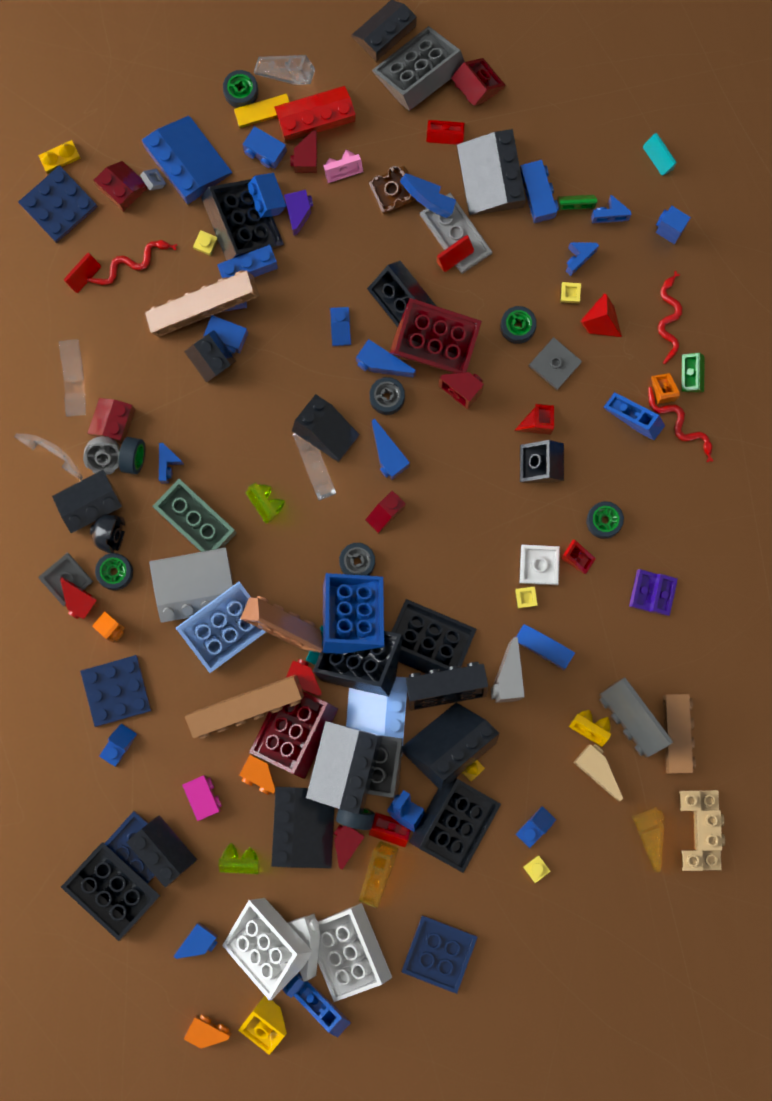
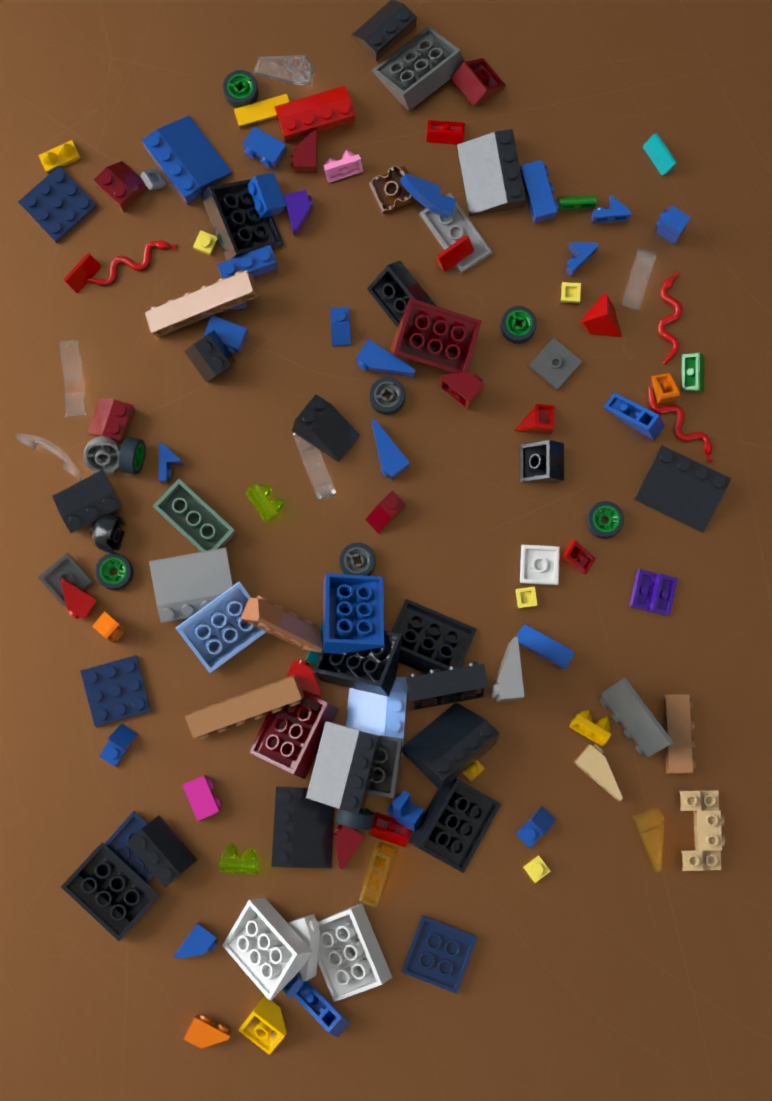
(259, 773): orange slope -> none
(638, 278): none -> clear slope
(682, 488): none -> black slope

